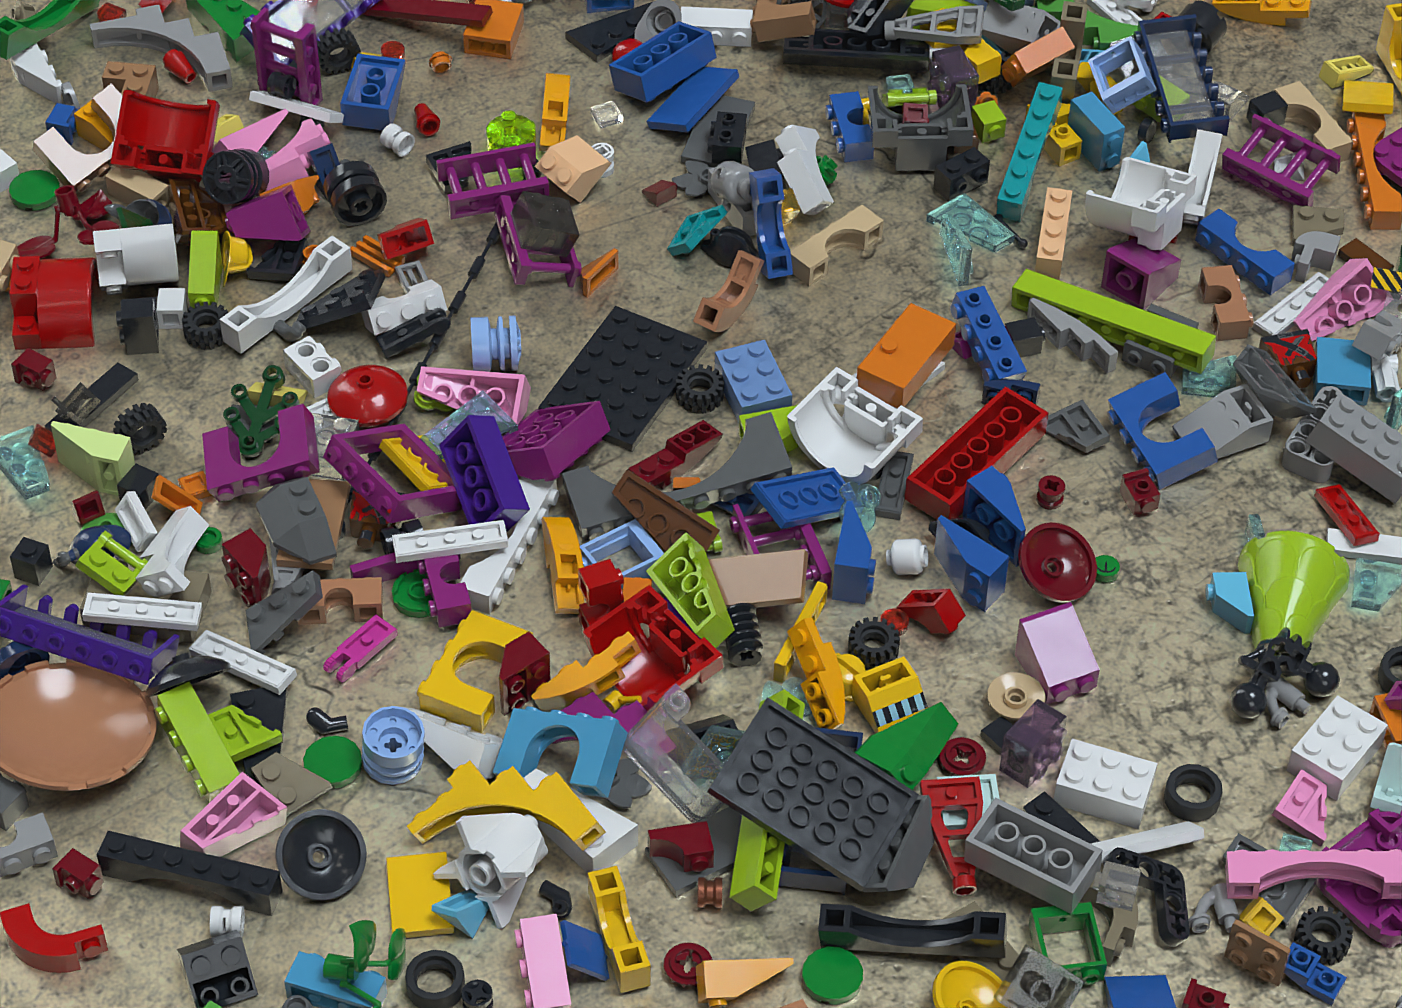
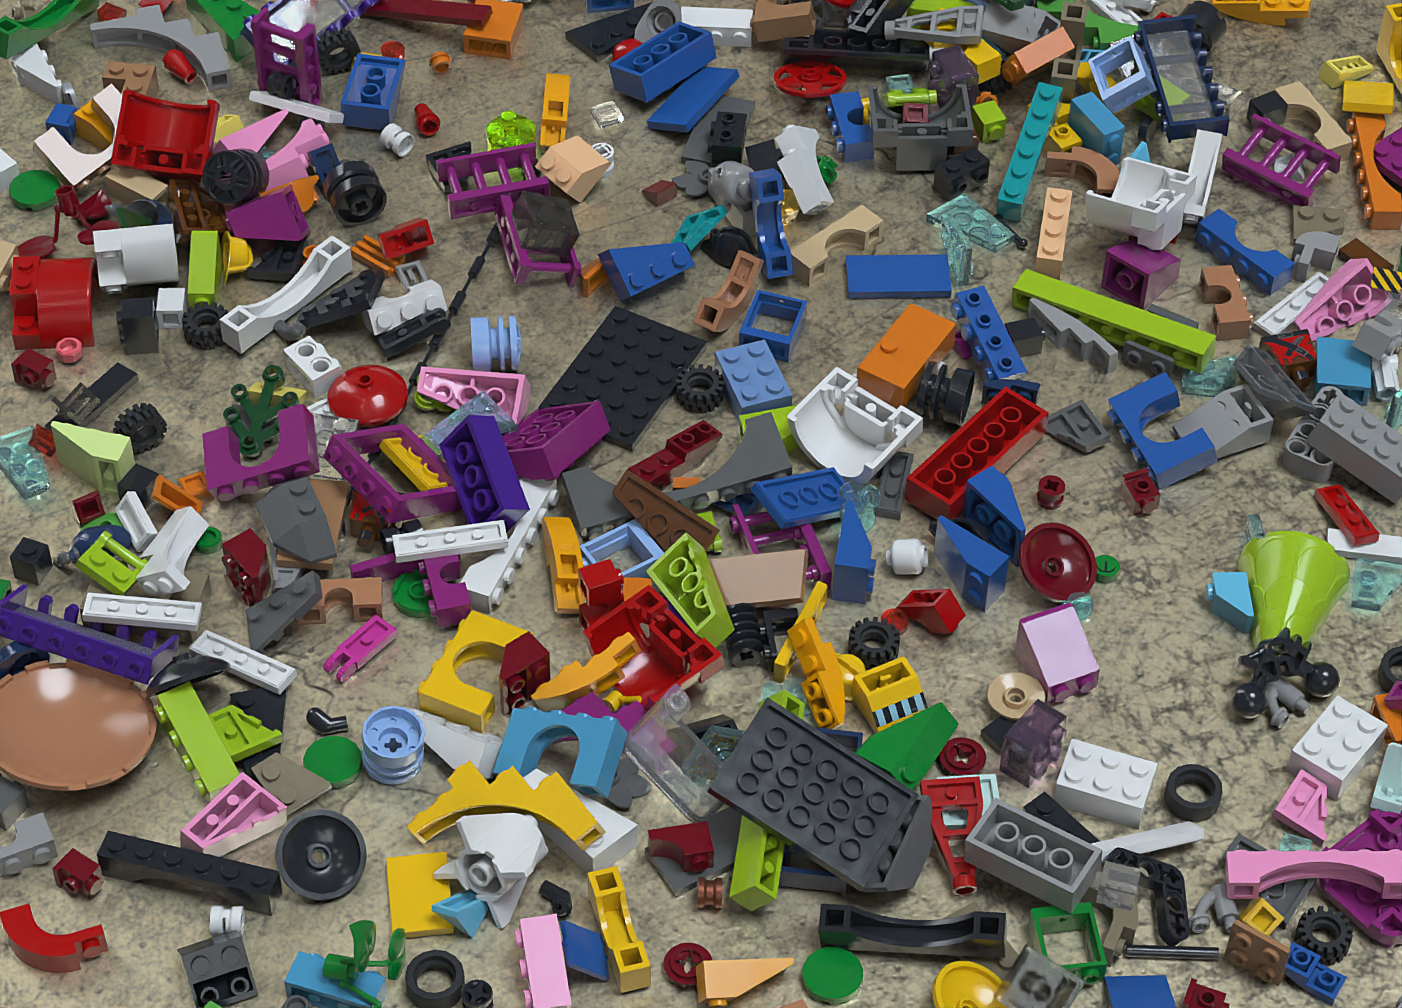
(69, 350): none -> coral tile
(643, 266): none -> blue wedge
(769, 304): none -> blue window
(775, 624): none -> black bracket
(810, 80): none -> red wheel
(898, 276): none -> blue tile
(945, 393): none -> black wheel
(1082, 604): none -> clear light blue plate
(1085, 166): none -> nougat arch
(1182, 952): none -> black bar

